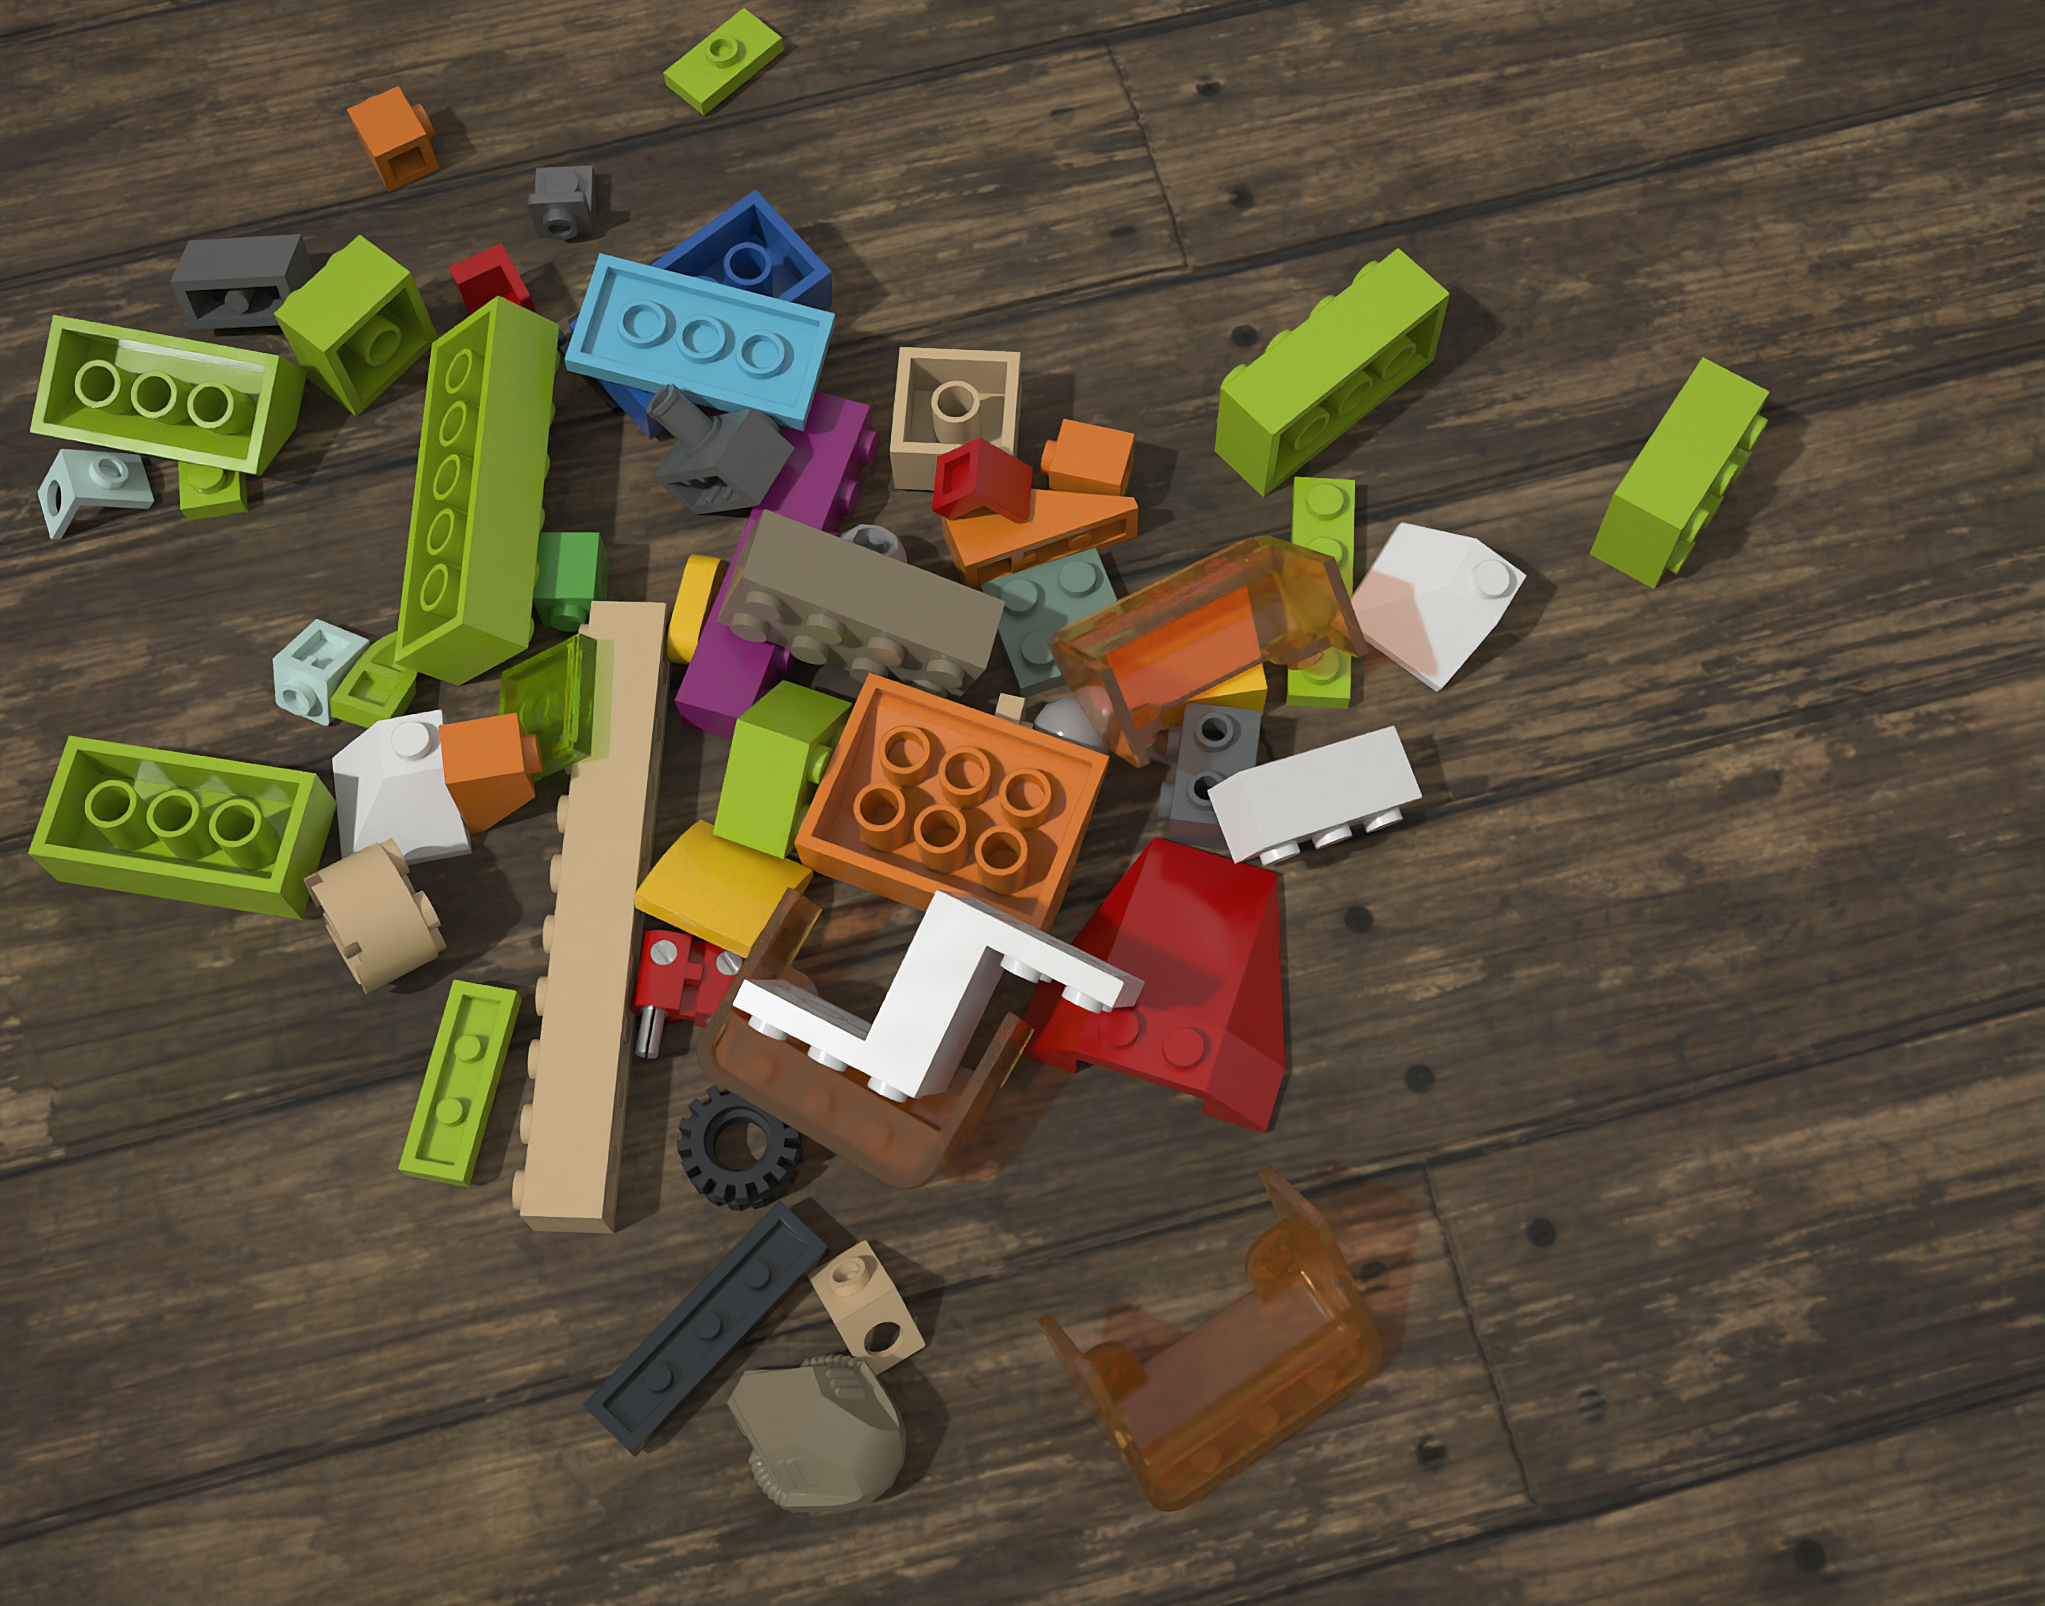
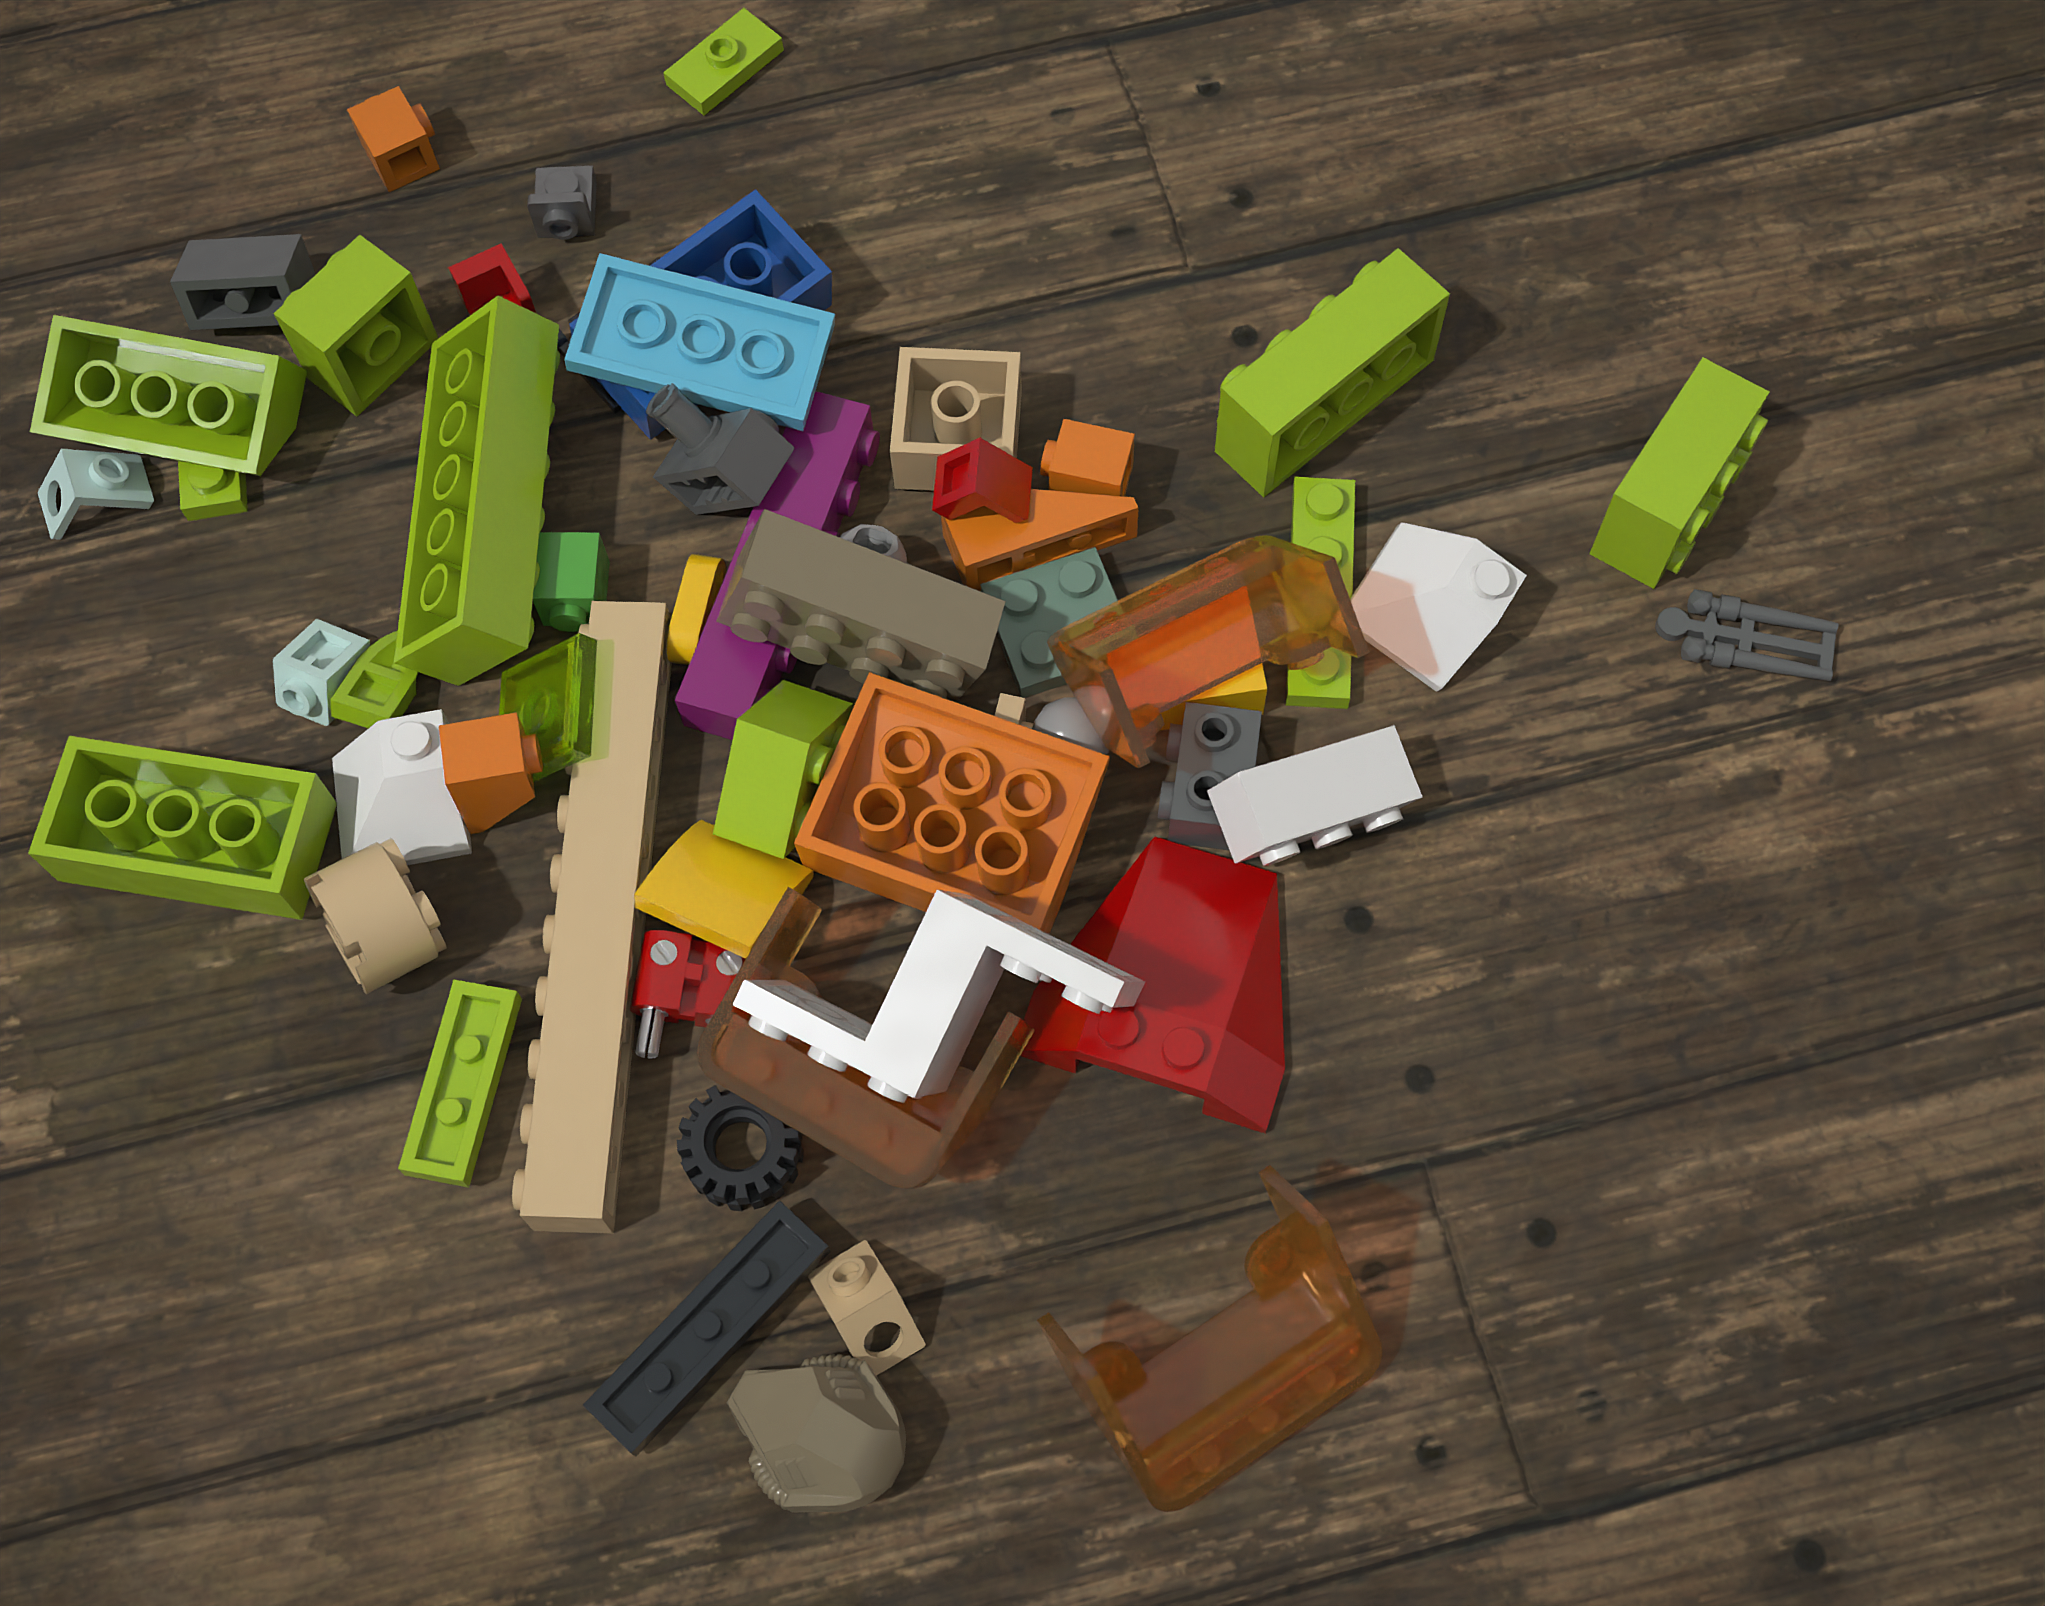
(1675, 624): none -> dark grey piece

